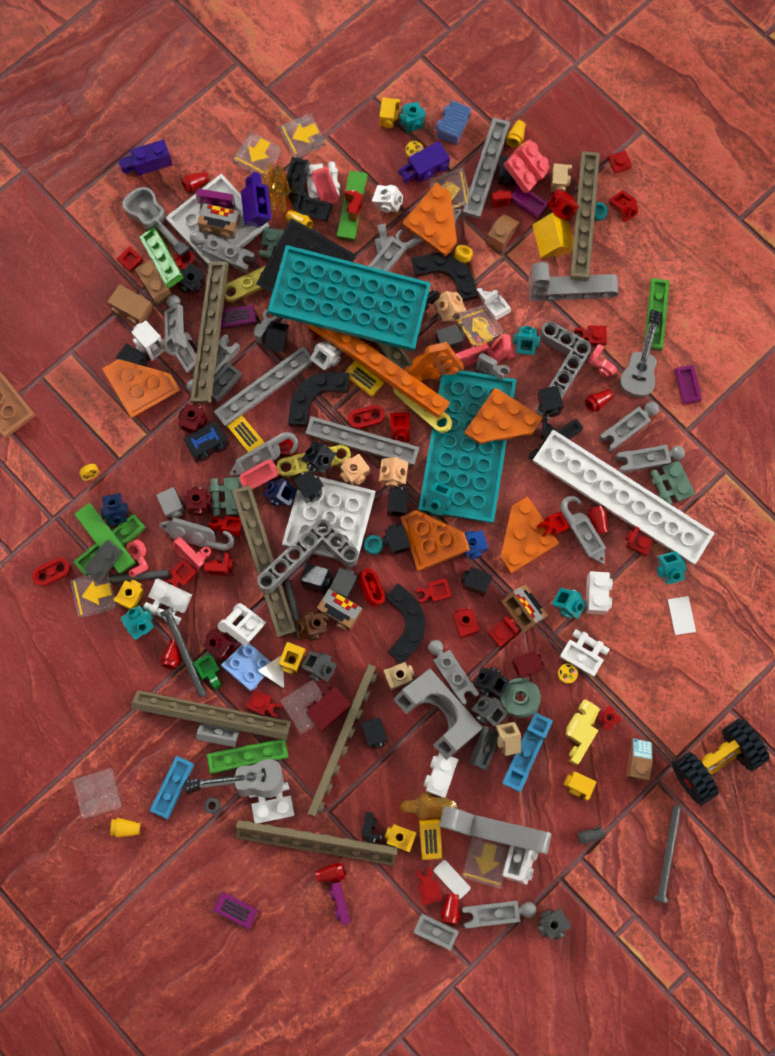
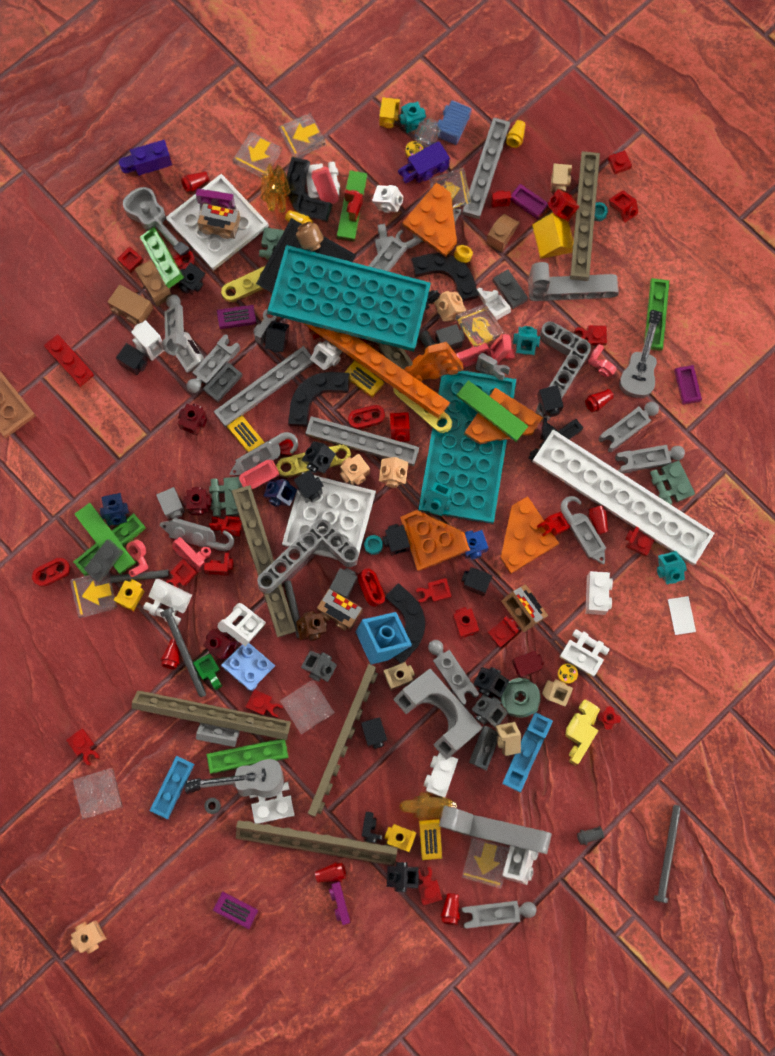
(69, 360): none -> red plate
(82, 744): none -> red plate
(89, 472): yellow tile -> none
(94, 934): none -> light nougat brick
(123, 828): yellow cone -> none
(137, 622): teal brick -> none
(139, 385): orange plate -> none
(206, 442): black brick -> none
(209, 332): dark tan plate -> none
(223, 250): light grey plate -> none
(255, 201): dark purple brick -> none
(274, 672): white sticker -> none
(291, 651): yellow brick -> none
(309, 236): none -> medium nougat head
(316, 578): black brick -> none
(328, 708): dark red brick -> none
(382, 637): none -> dark azure slope
(397, 501): black brick -> none
(402, 877): none -> black brick
(426, 339): none -> dark grey pin
(427, 132): none -> clear head
(436, 931): light grey plate -> none
(452, 879): white sticker -> none
(492, 411): none -> bright green tile
(504, 176): black brick -> none
(510, 289): none -> dark grey plate
(527, 165): coral plate -> none
(557, 692): none -> tan brick
(560, 920): dark grey brick -> none
(569, 603): teal brick -> none
(579, 785): yellow brick -> none
(640, 760): medium nougat slope -> none
(740, 744): black plate -> none

